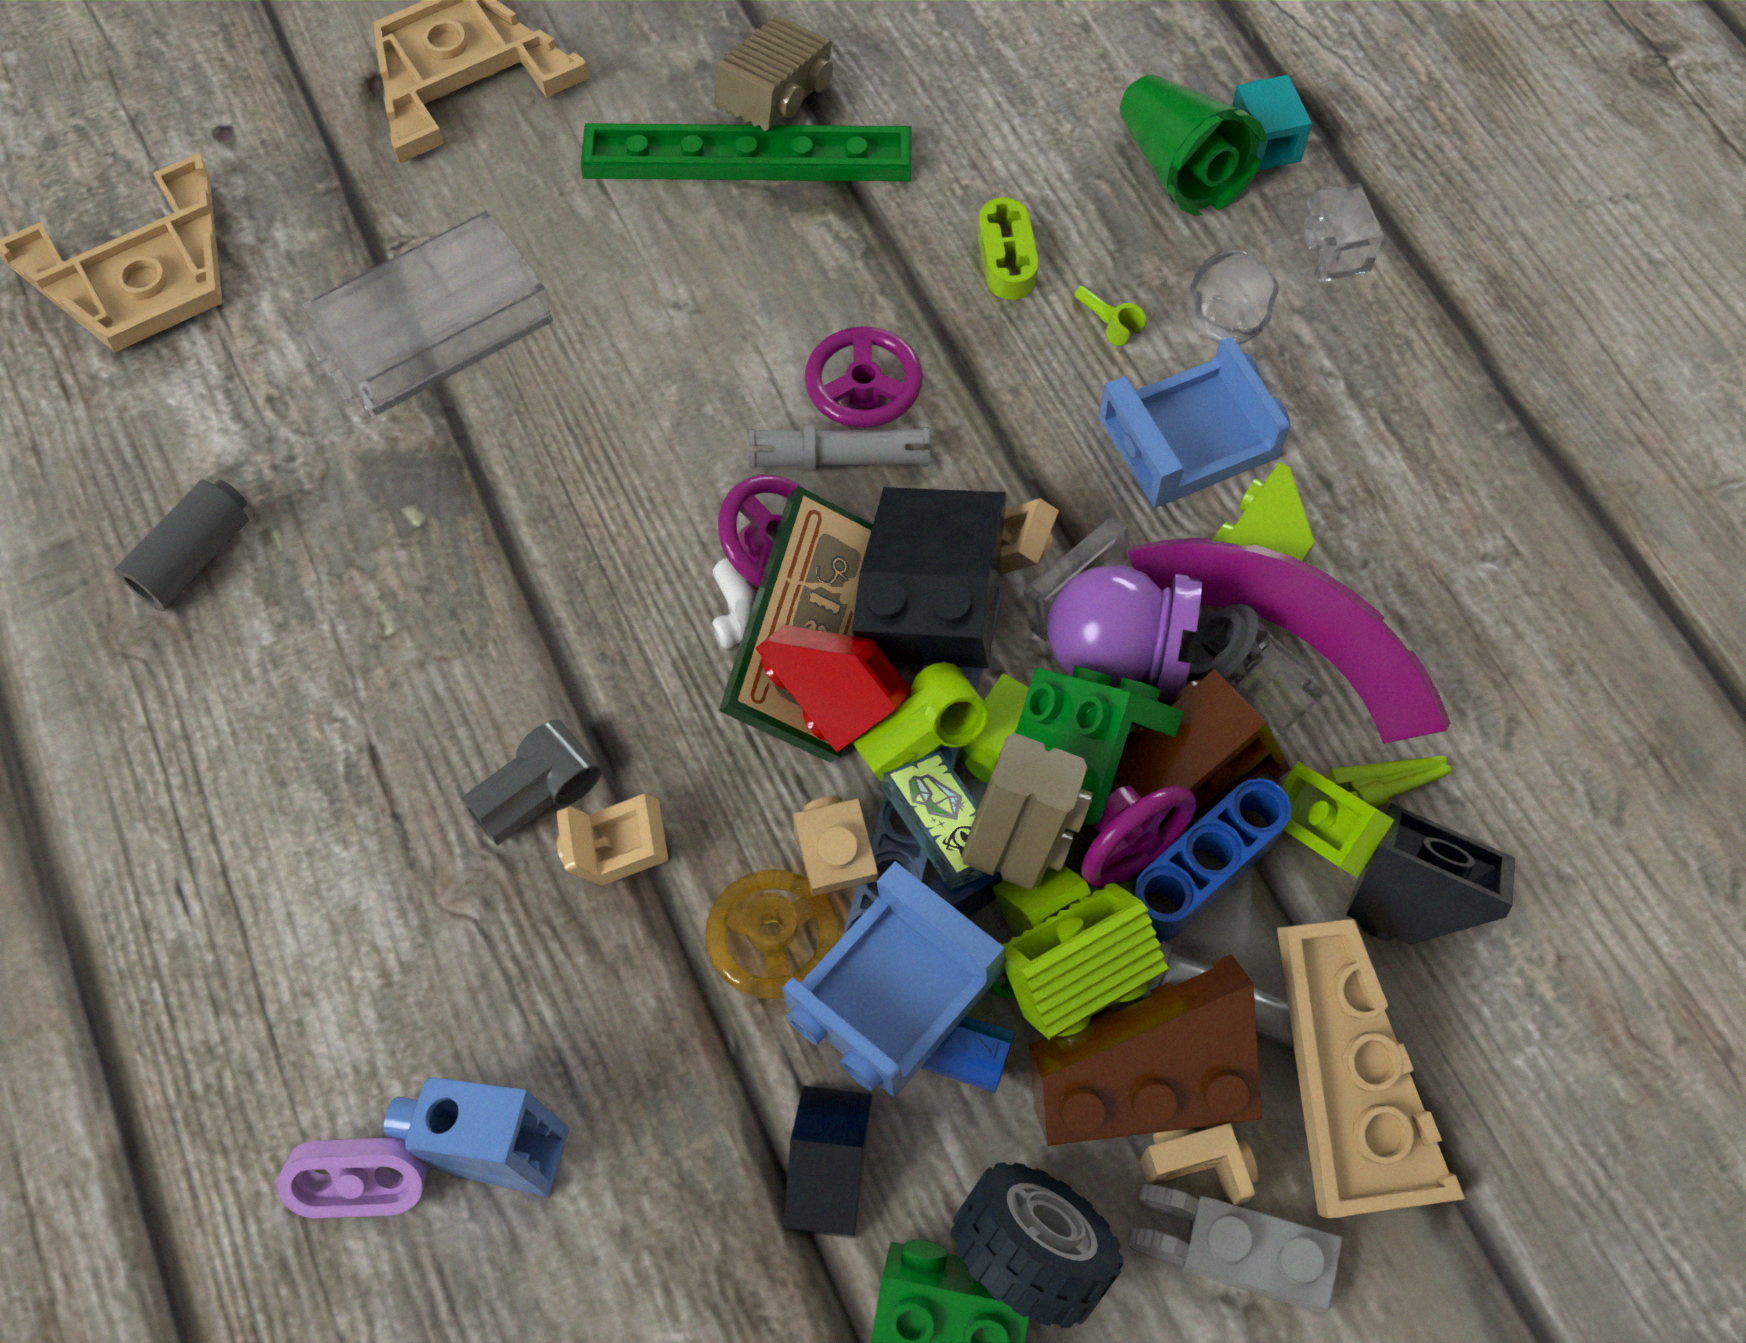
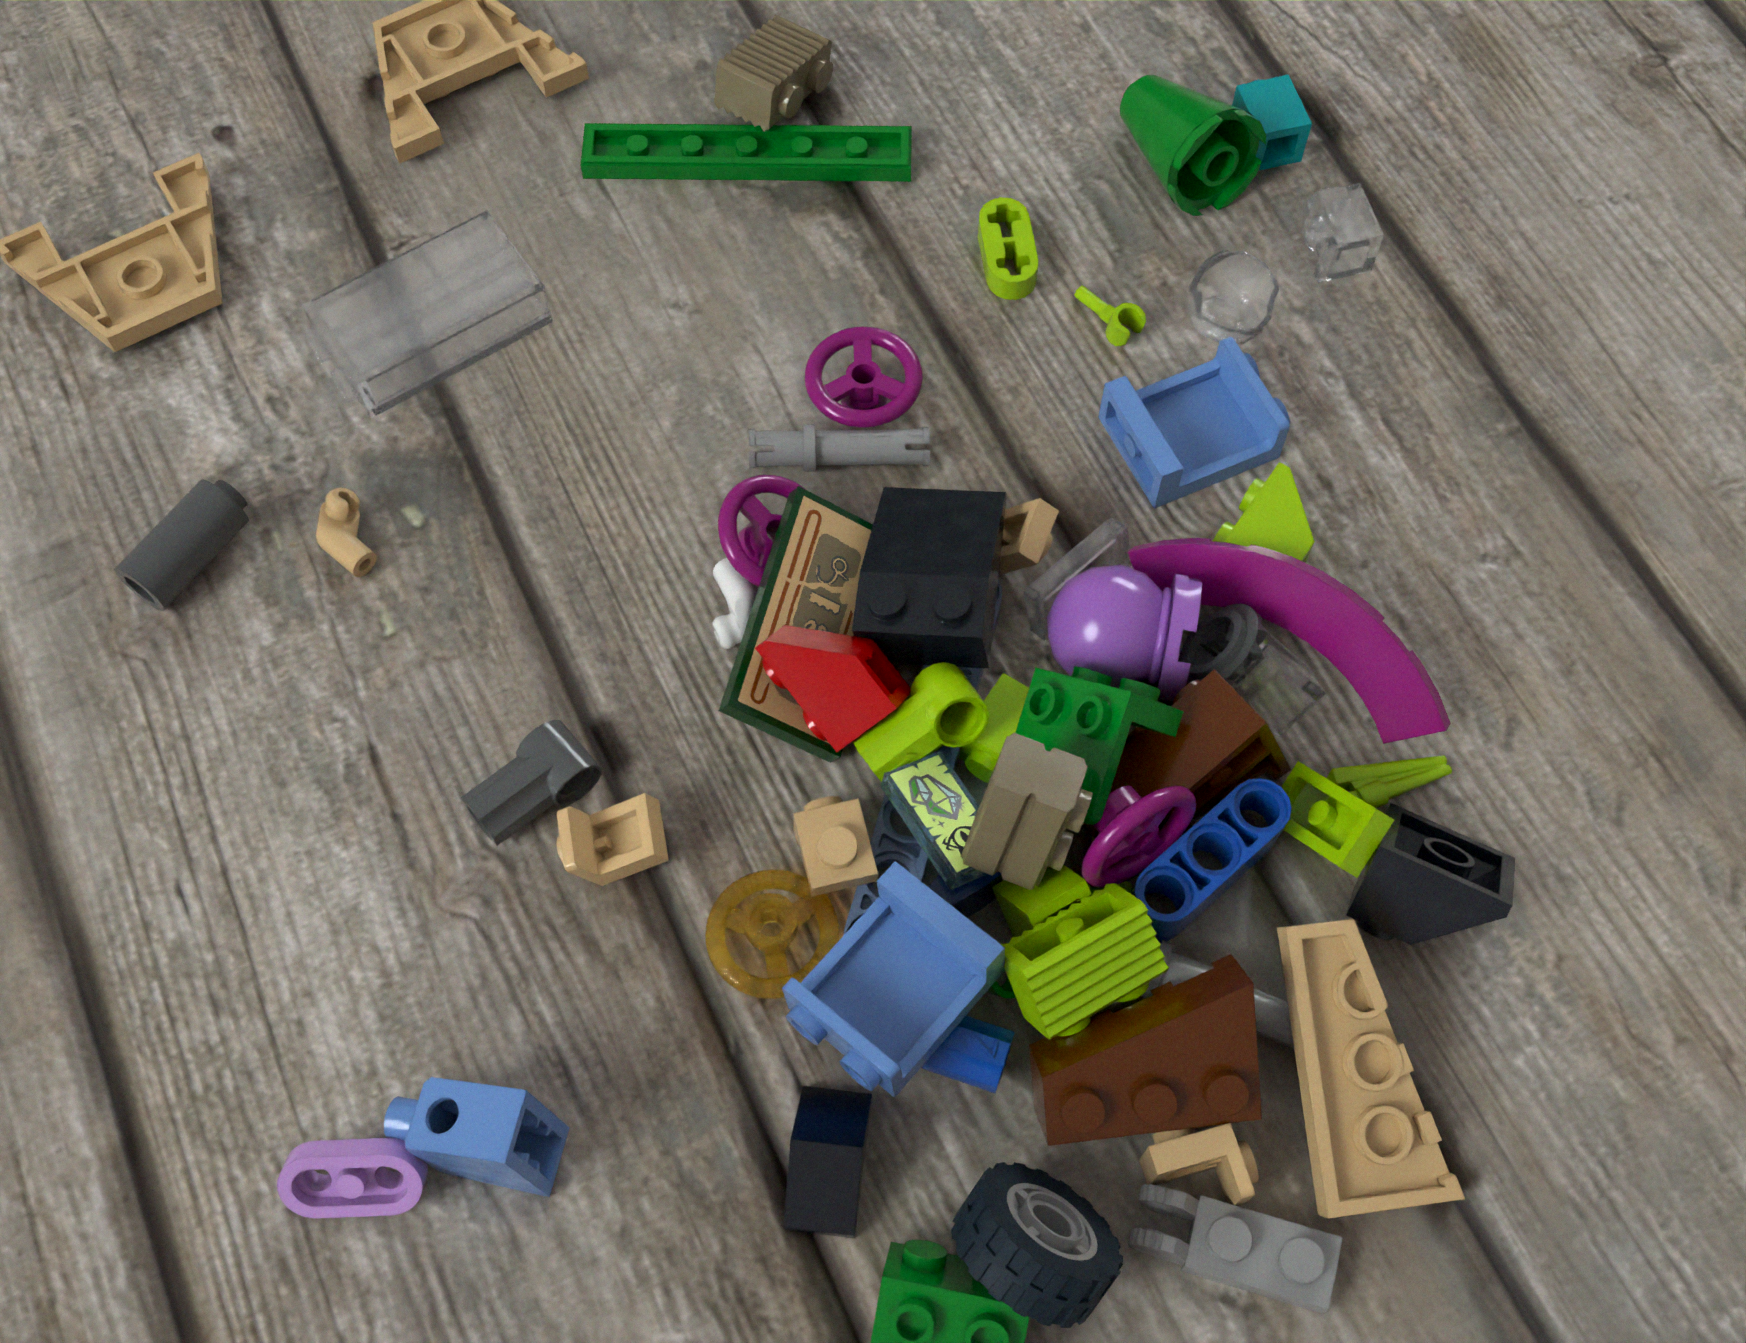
(339, 529): none -> tan arm

